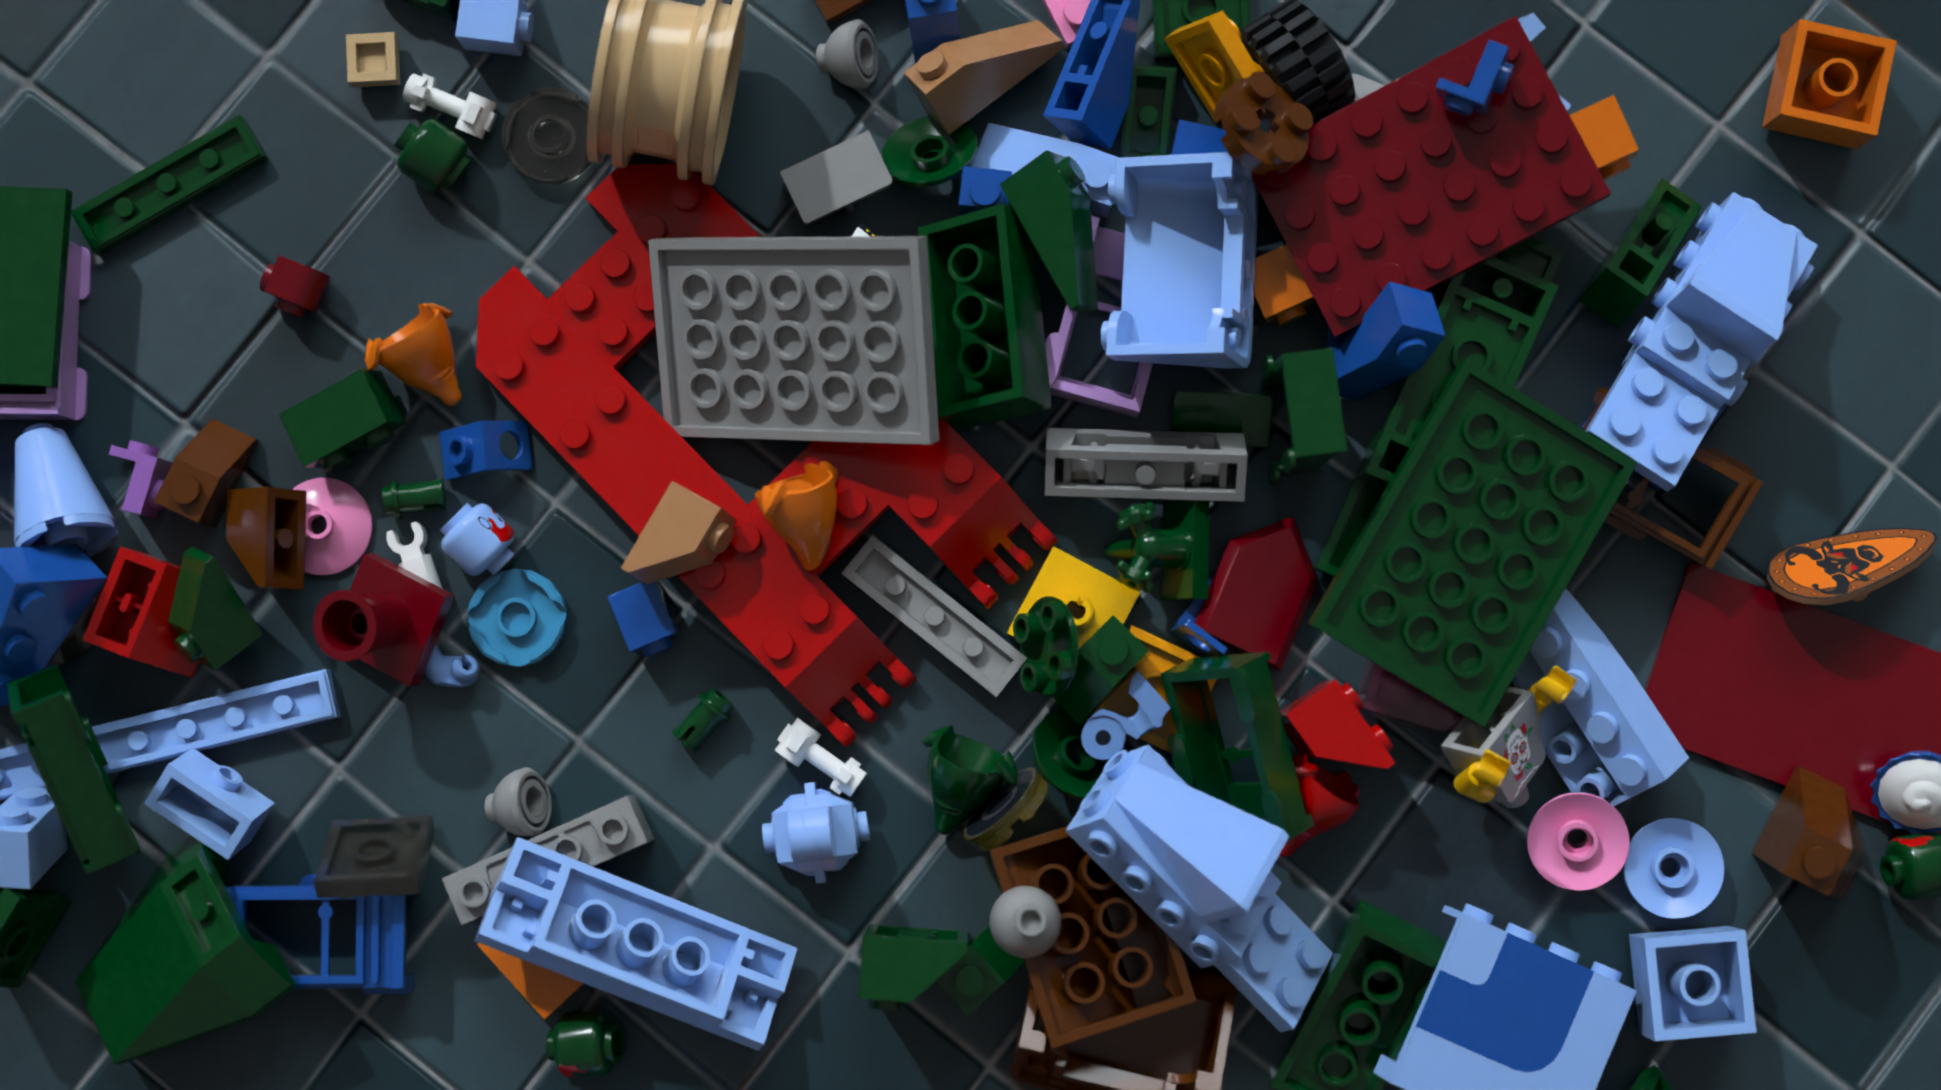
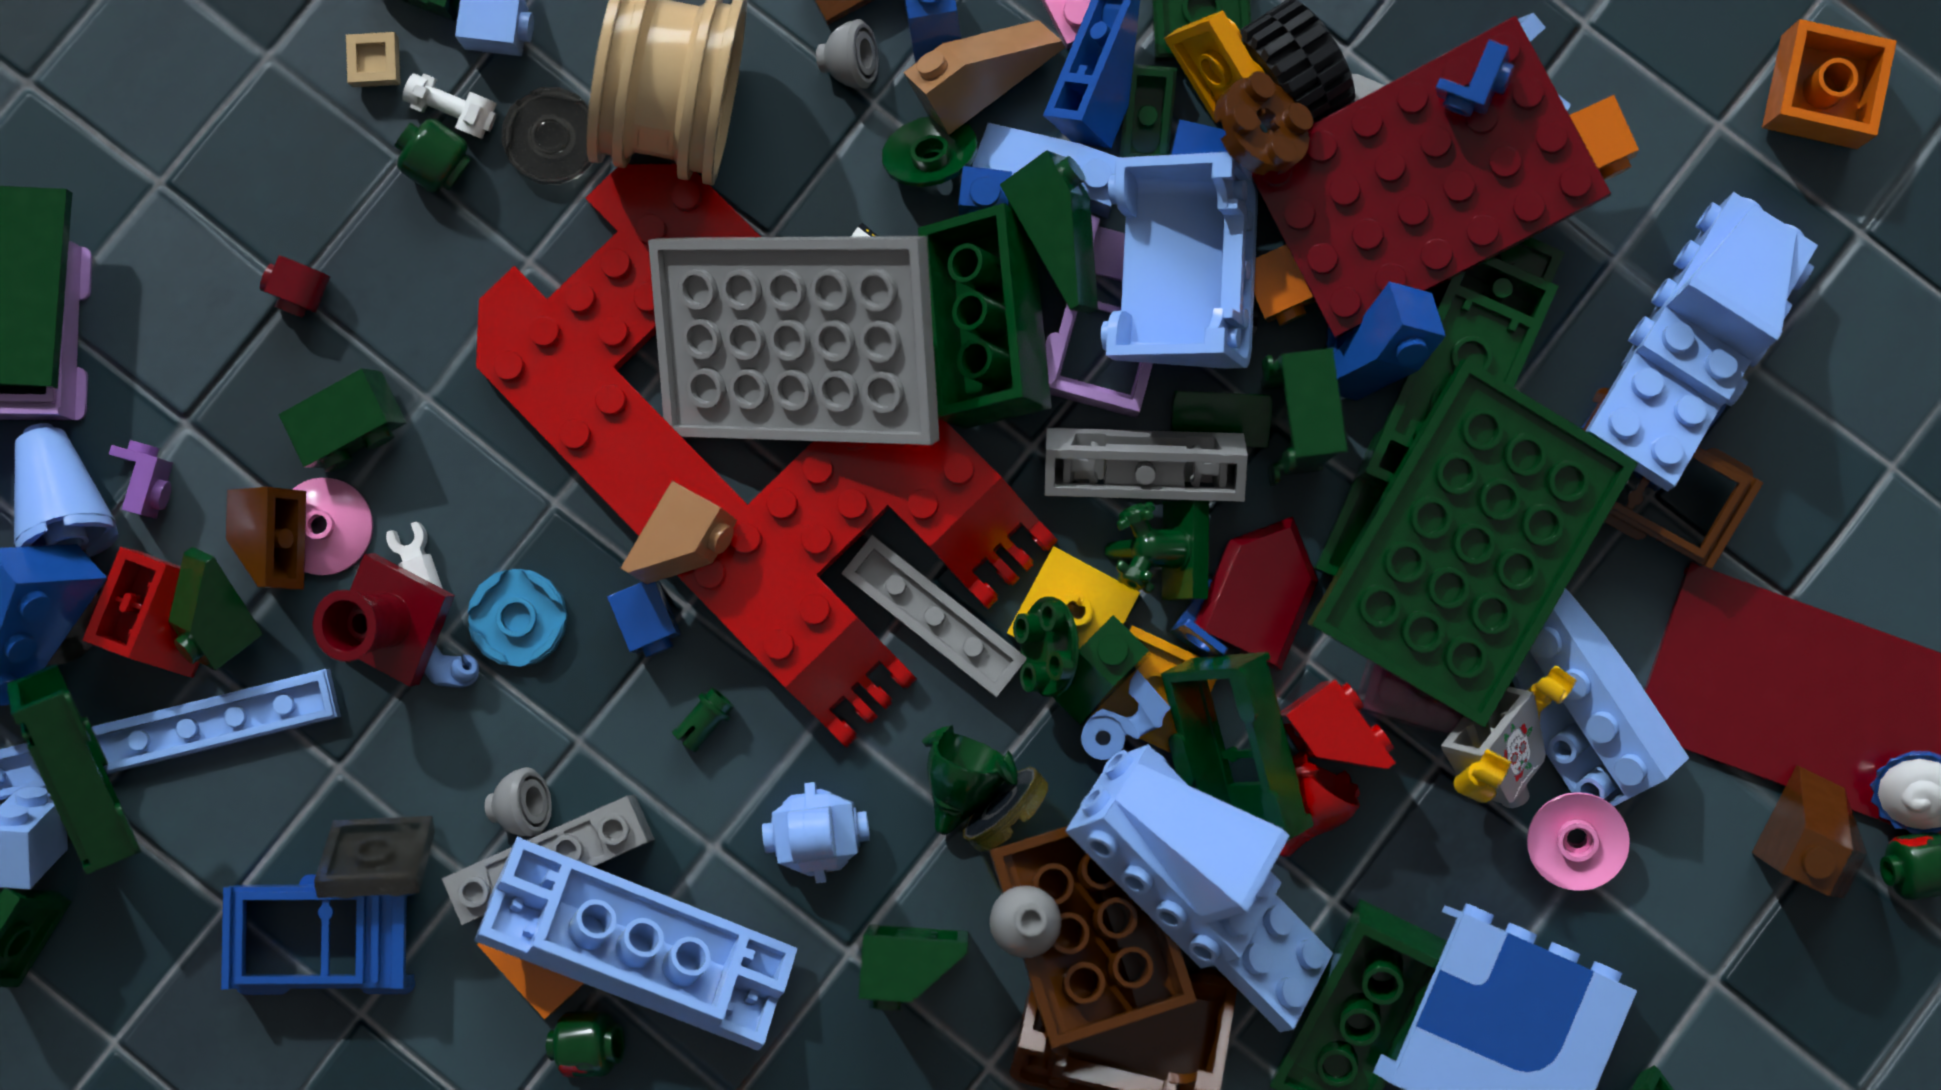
(169, 185): dark green tile -> none
(179, 962): dark green wedge -> none
(204, 473): reddish brown slope -> none
(209, 803): light blue brick -> none
(413, 497): dark green pin -> none
(420, 354): orange hat -> none
(477, 449): blue bracket -> none
(477, 539): light blue head -> none
(799, 743): white bar -> none
(803, 511): orange hat -> none
(836, 178): light grey panel -> none
(978, 972): dark green slope -> none
(1056, 740): dark green dish -> none
(1640, 254): dark green slope -> none
(1692, 983): light blue brick -> none
(1697, 872): light blue dish -> none
(1847, 564): shield -> none

